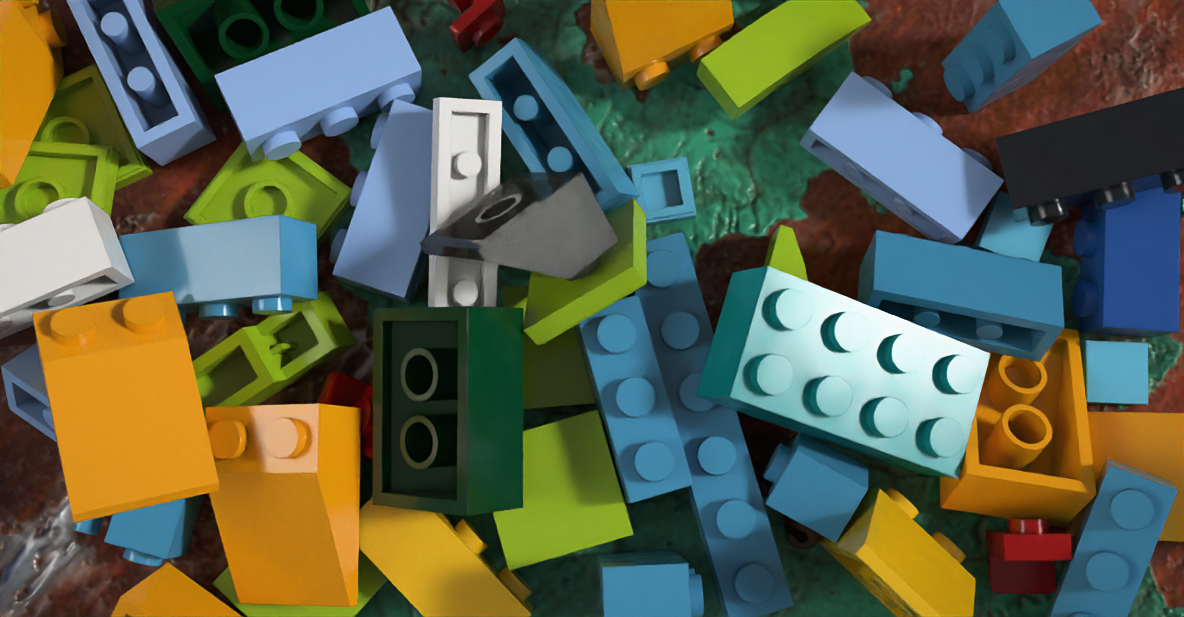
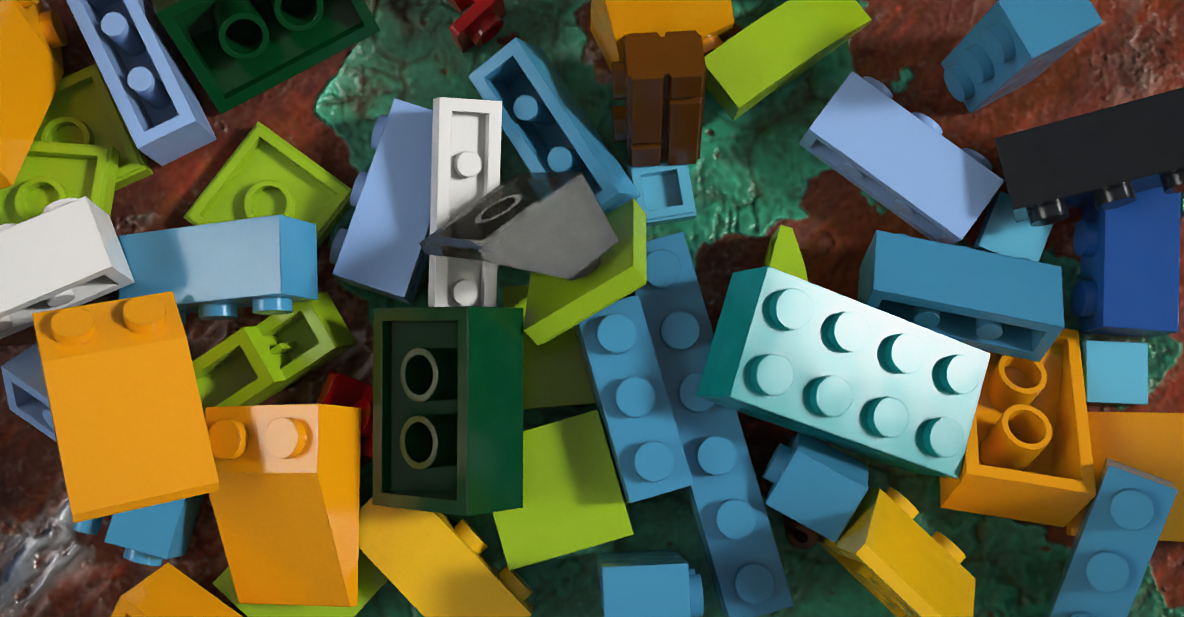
(320, 85): light blue brick -> none
(662, 98): none -> reddish brown brick
(1024, 556): red bracket -> none

